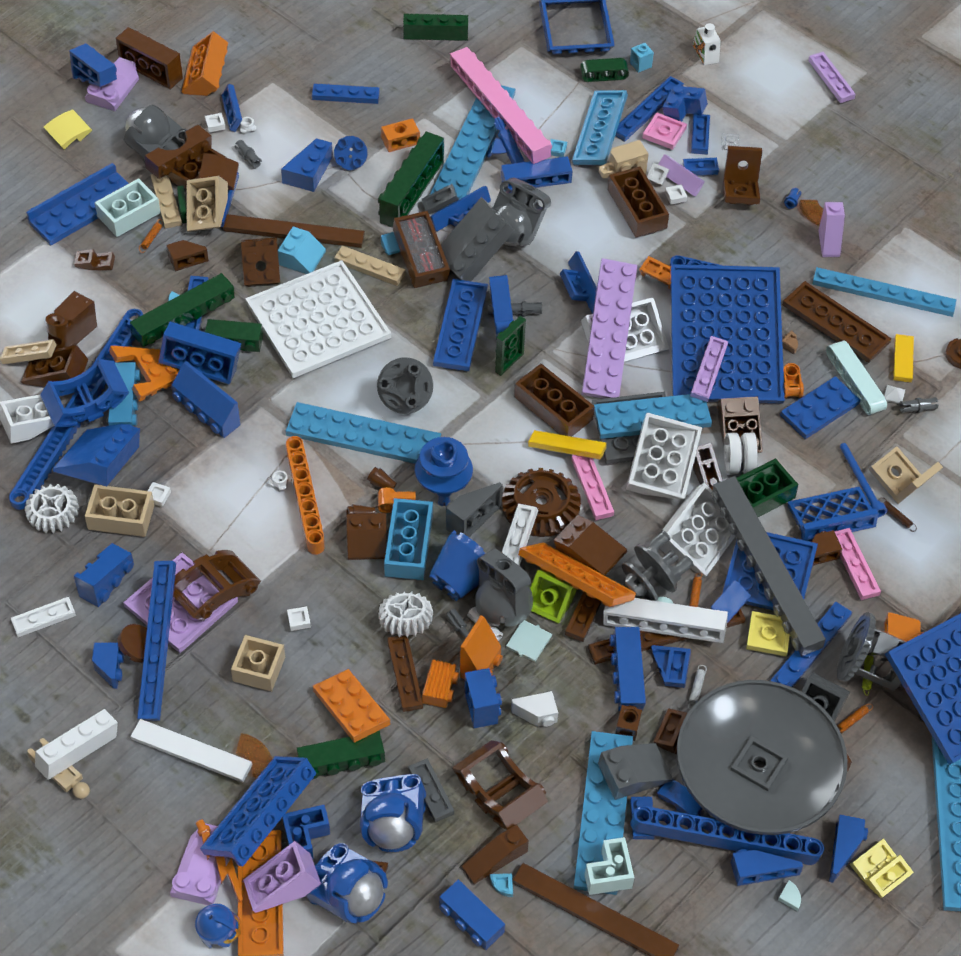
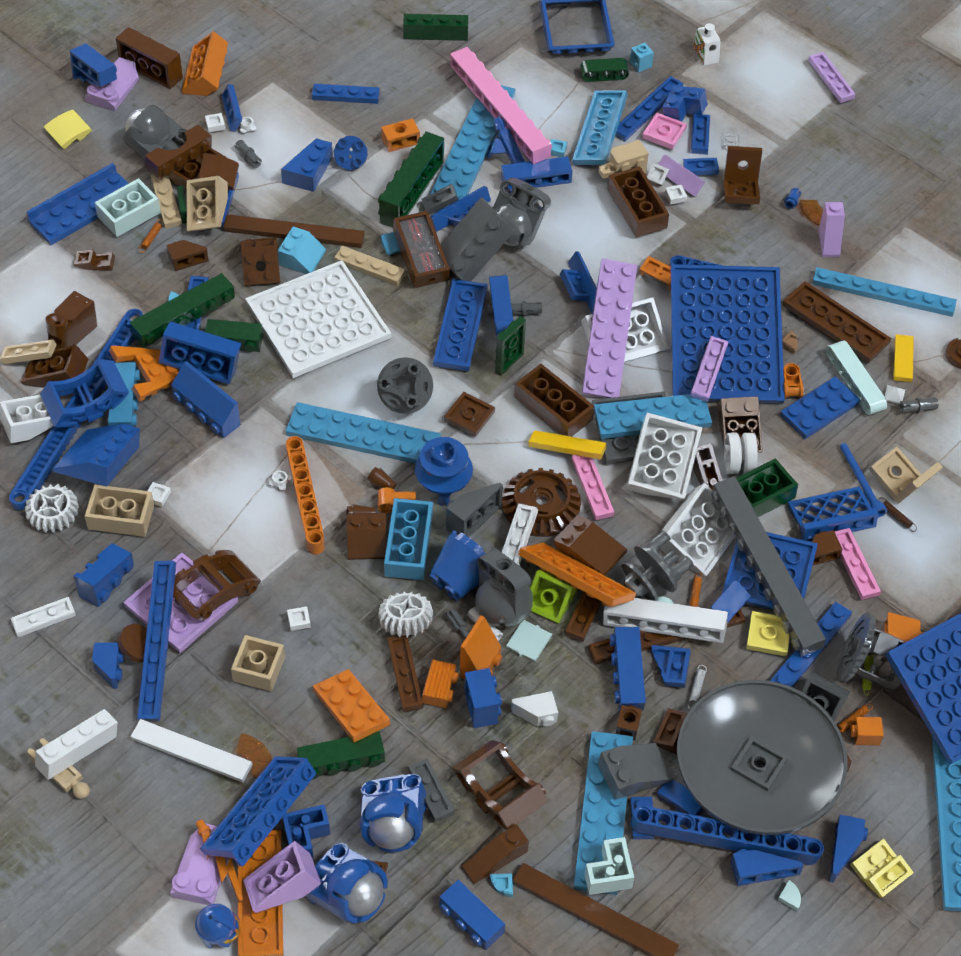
(469, 414): none -> reddish brown plate
(867, 731): none -> orange brick

